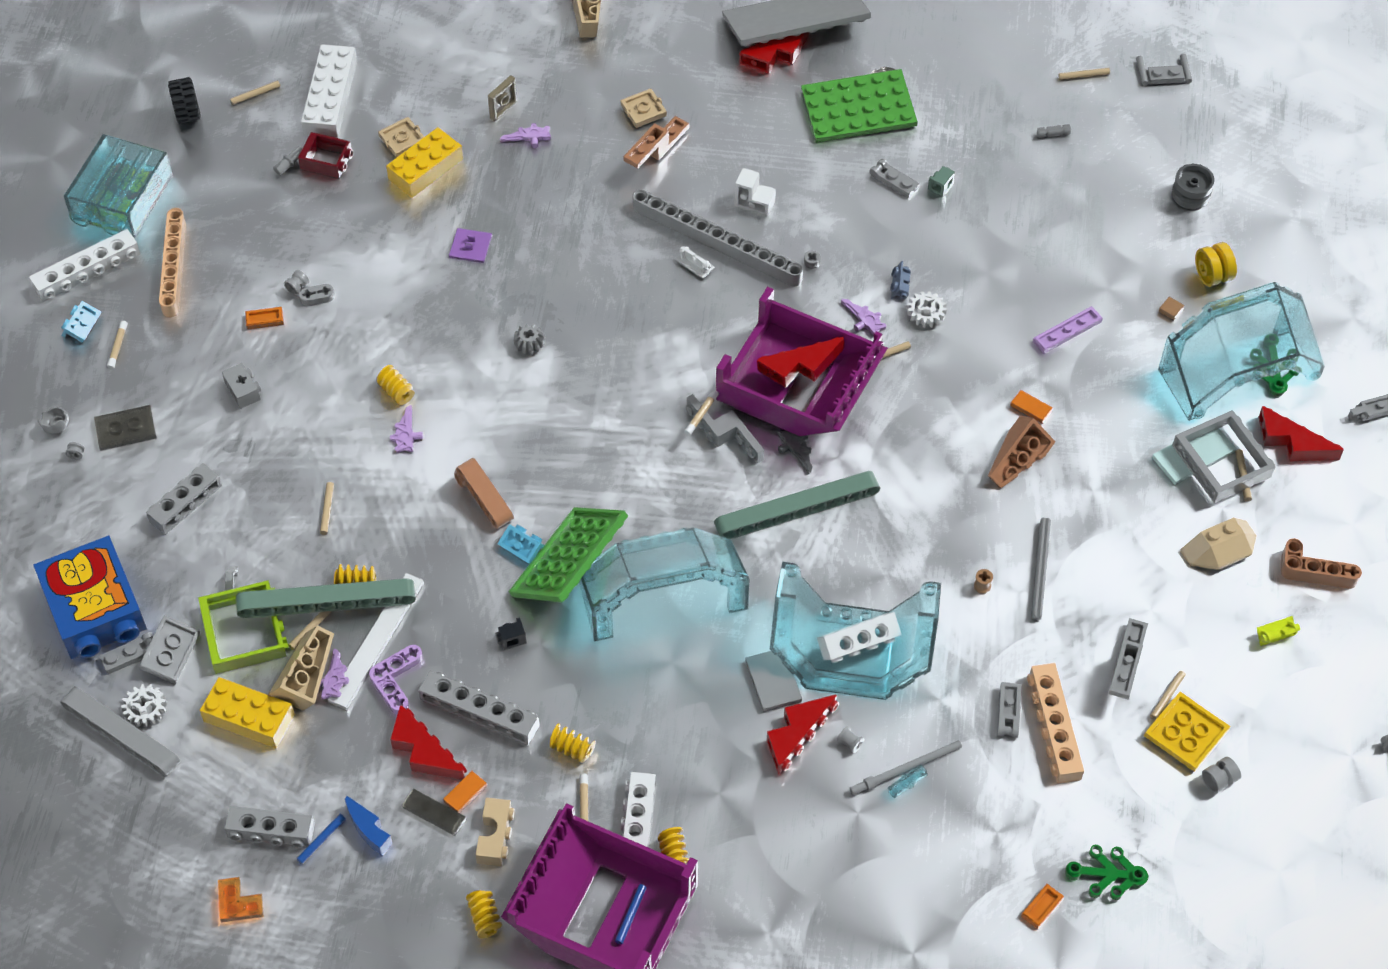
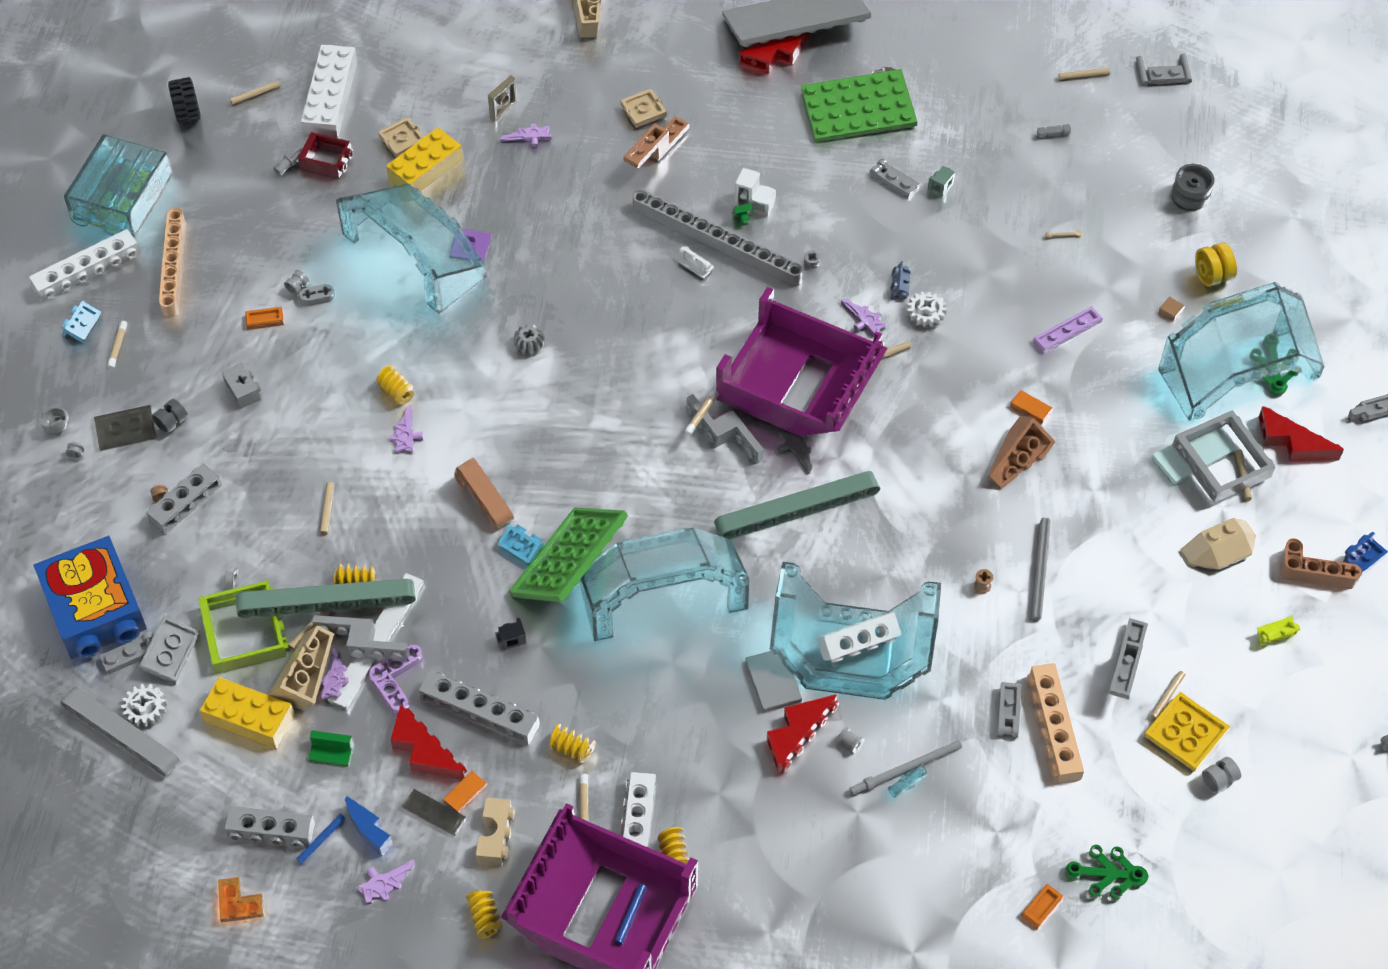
(158, 492): none -> medium nougat bush
(169, 416): none -> dark grey wheel
(330, 748): none -> green panel
(361, 637): none -> light grey bracket
(382, 884): none -> lavender piece
(434, 238): none -> clear light blue windscreen
(743, 212): none -> green tile
(807, 360): red slope -> none
(1077, 233): none -> tan hinge
(1365, 553): none -> blue bracket

